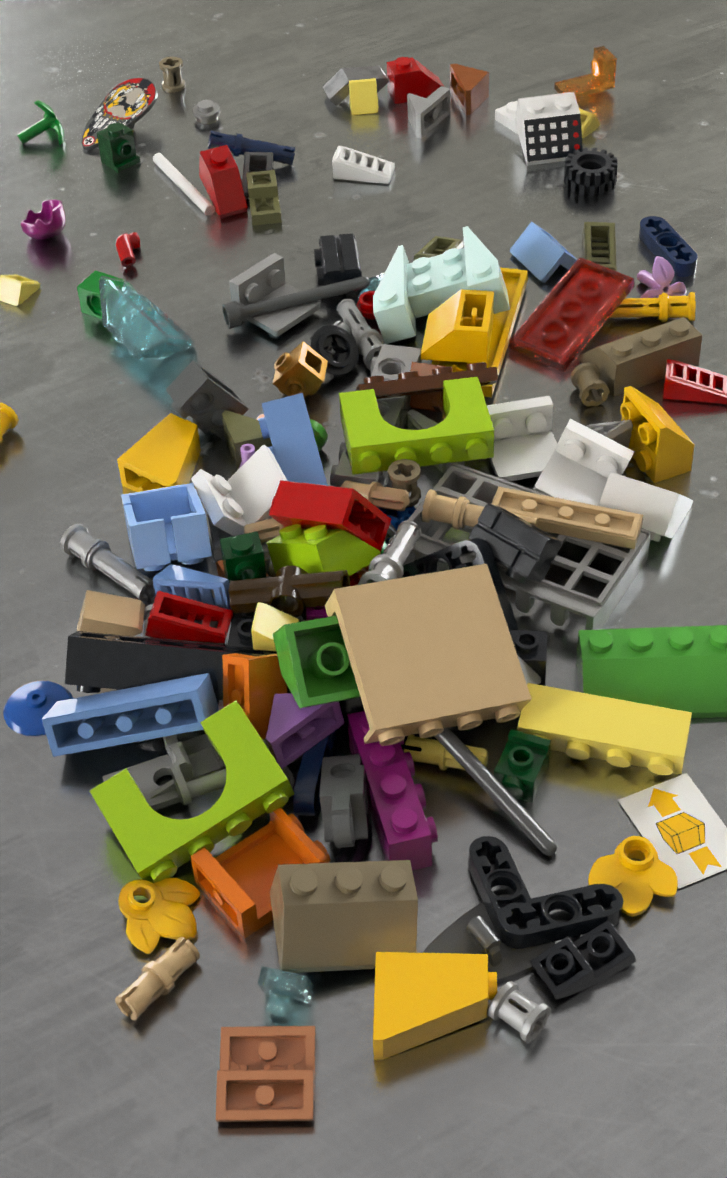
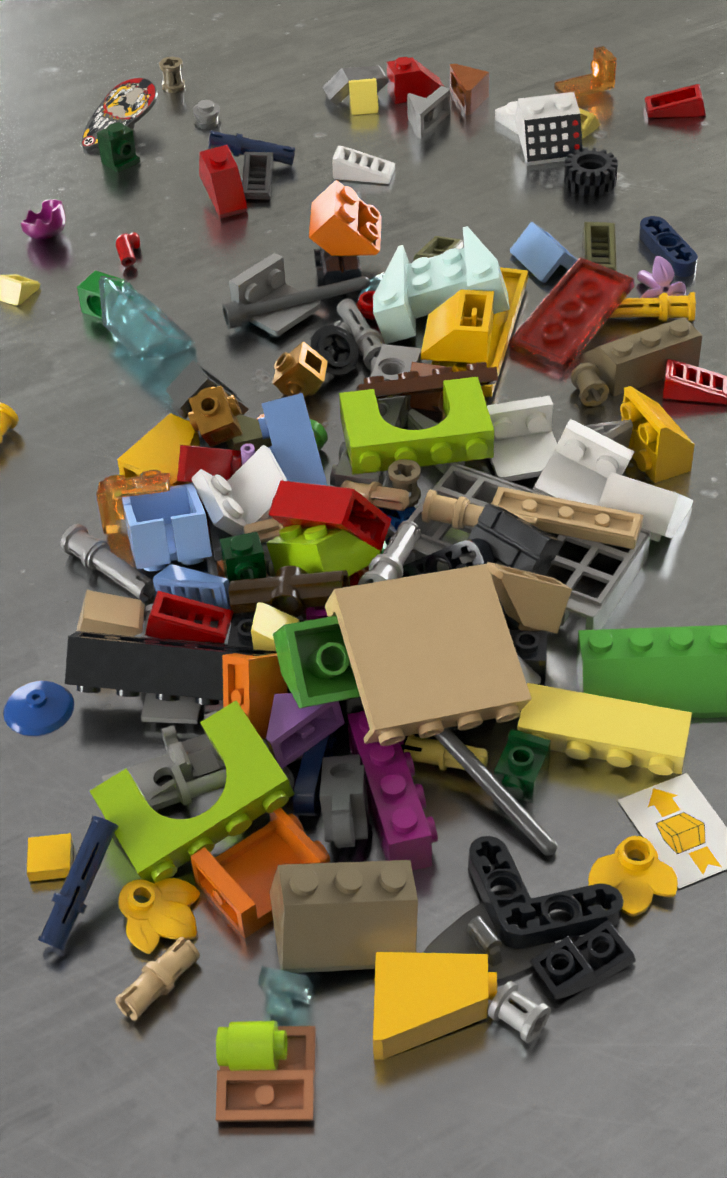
(48, 121): green plant -> none
(49, 857): none -> yellow tile
(78, 883): none -> dark blue pin
(117, 486): none -> clear orange bracket
(130, 715): medium blue brick -> none
(202, 203): white bar -> none
(211, 460): none -> red slope
(215, 415): none -> pearl gold brick
(251, 1045): none -> lime brick
(263, 197): olive slope -> none
(344, 223): none -> orange slope
(530, 598): none -> tan slope
(676, 103): none -> red slope

